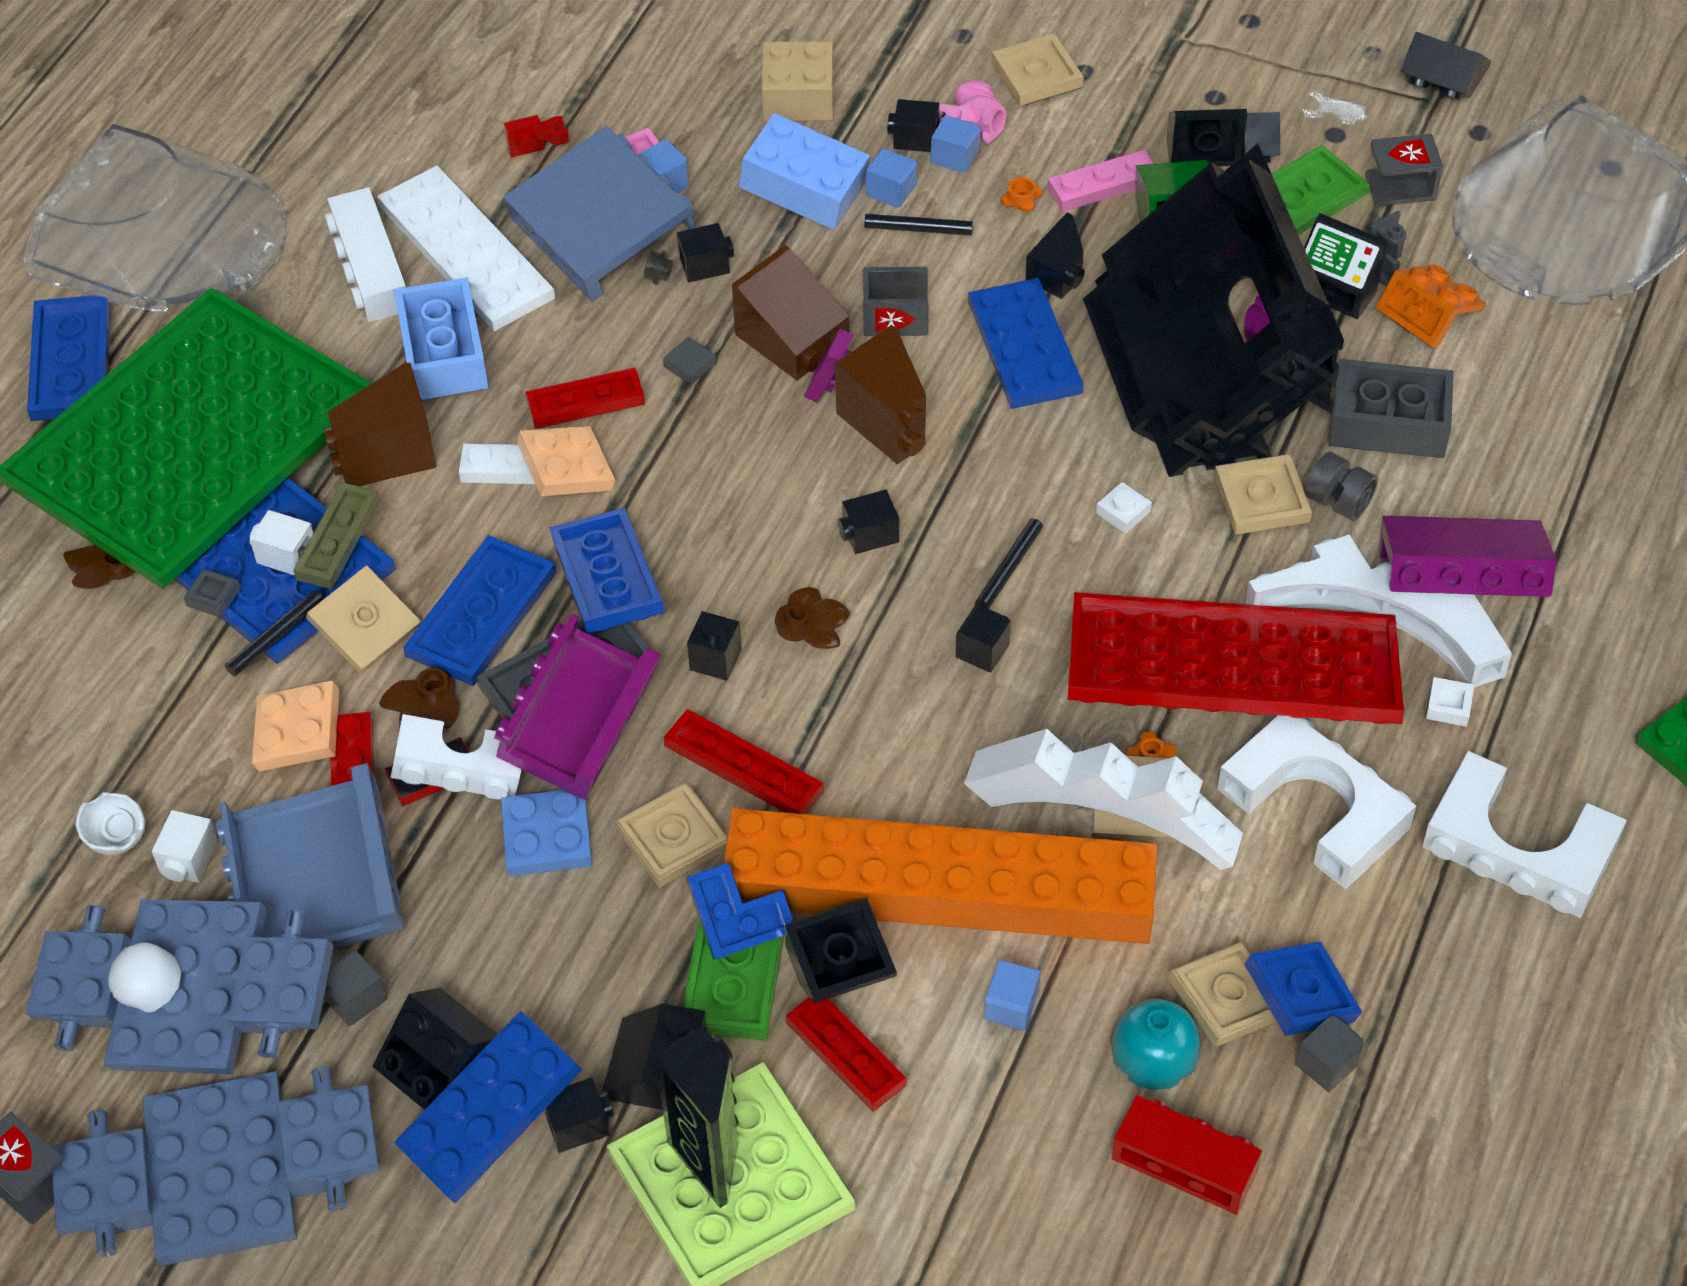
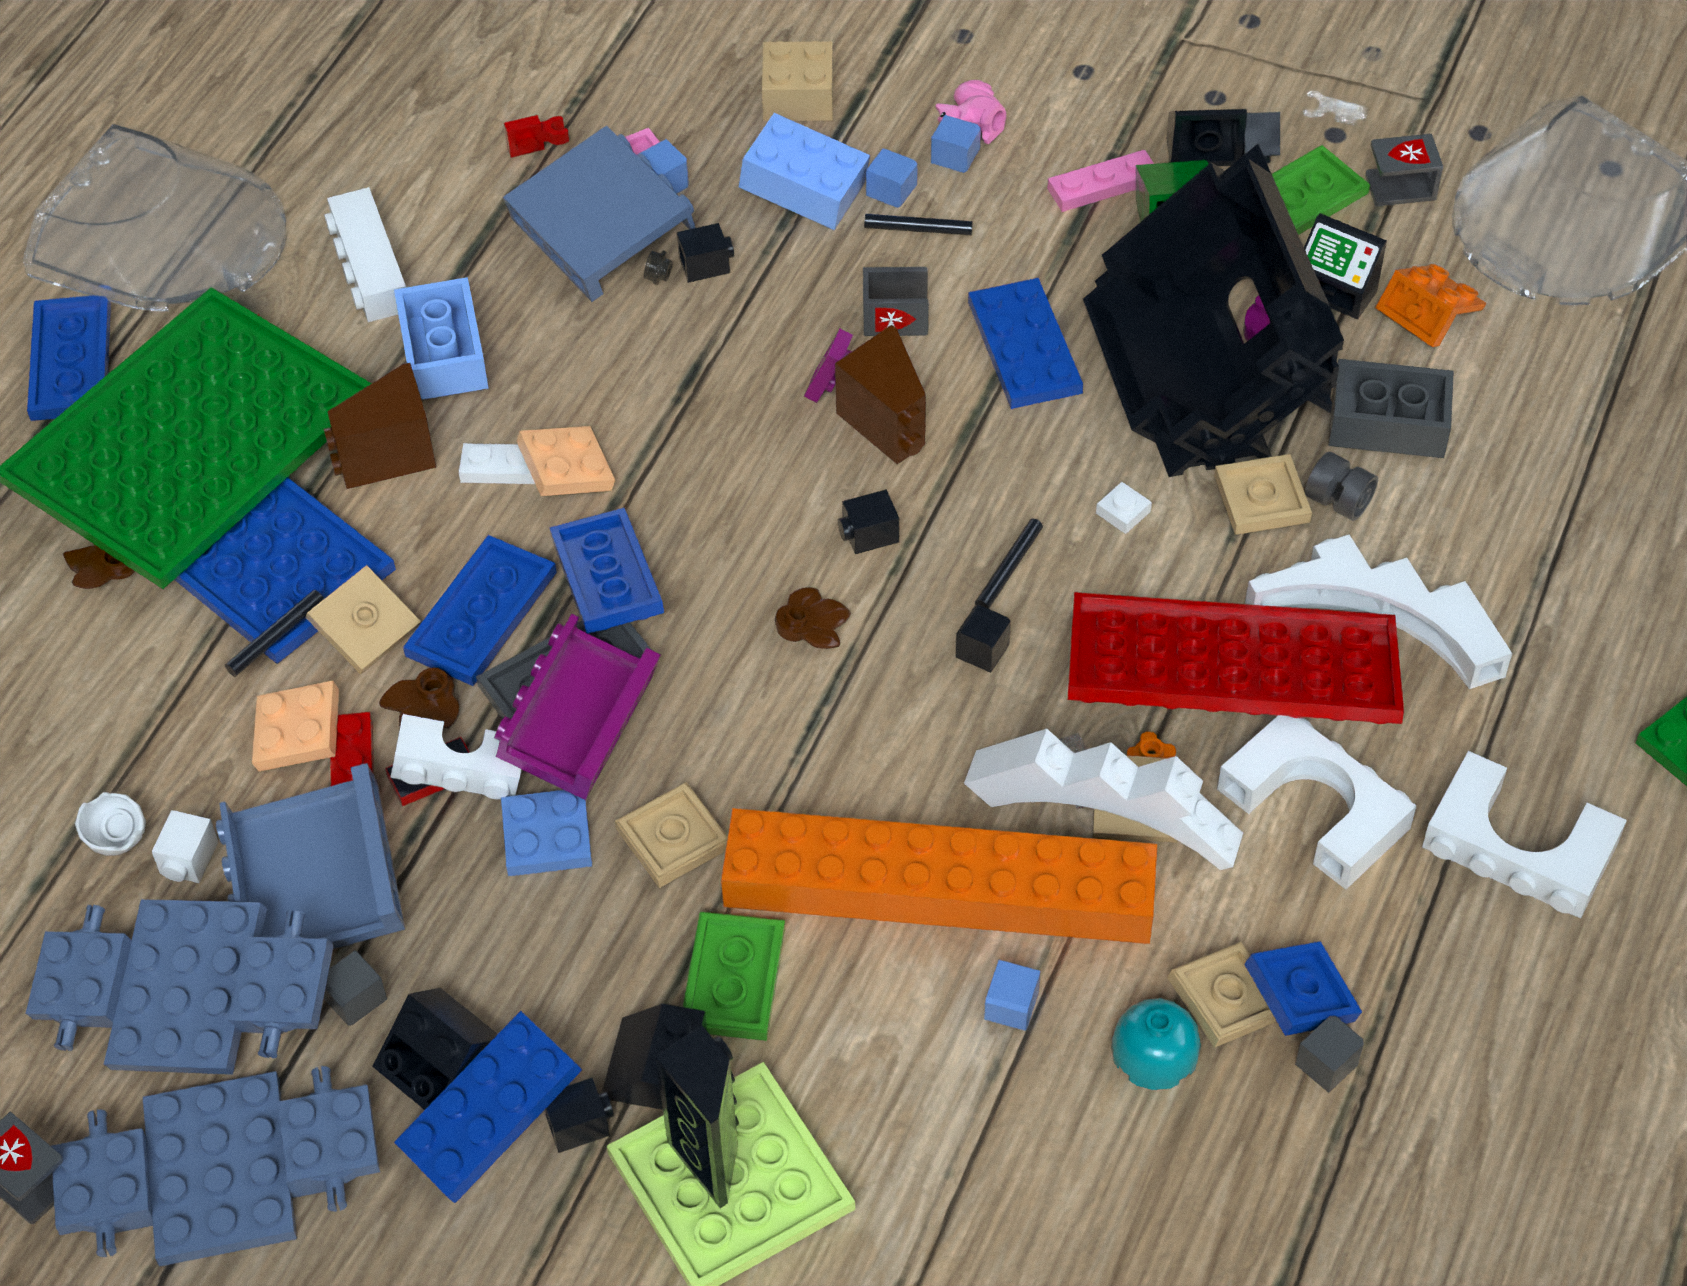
(144, 976): white hair -> none
(212, 593): dark grey tile -> none
(280, 541): white brick -> none
(336, 535): olive plate -> none
(464, 245): white plate -> none
(585, 398): red plate -> none
(689, 360): dark grey tile -> none
(714, 645): black brick -> none
(728, 921): blue plate -> none
(743, 764): red plate -> none
(786, 313): reddish brown slope -> none
(838, 951): black slope -> none
(846, 1052): red plate -> none
(913, 124): black brick -> none
(1021, 194): orange plate -> none
(1037, 69): tan plate -> none
(1057, 259): black slope -> none
(1187, 1153): red brick -> none
(1394, 233): dark grey hinge -> none
(1444, 65): black slope -> none
(1450, 701): white plate -> none
(1468, 556): magenta panel -> none

